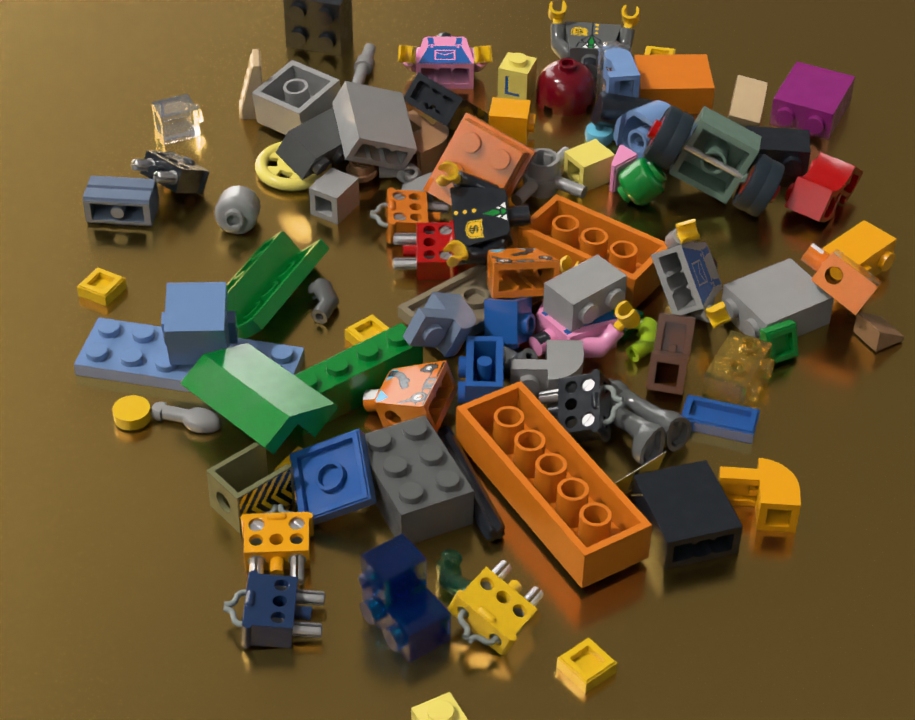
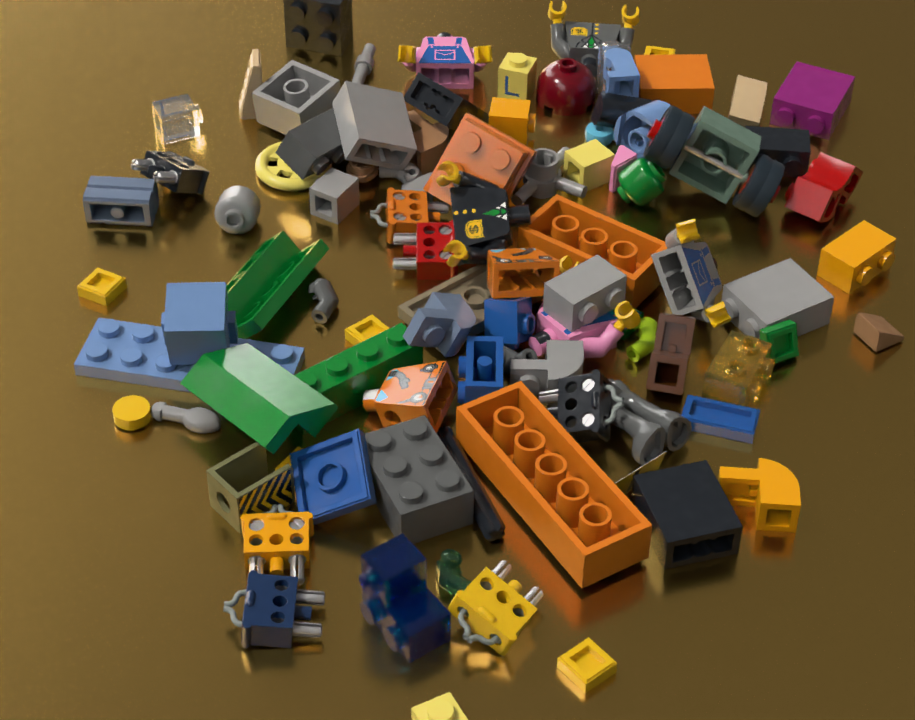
(856, 284): orange torso -> none

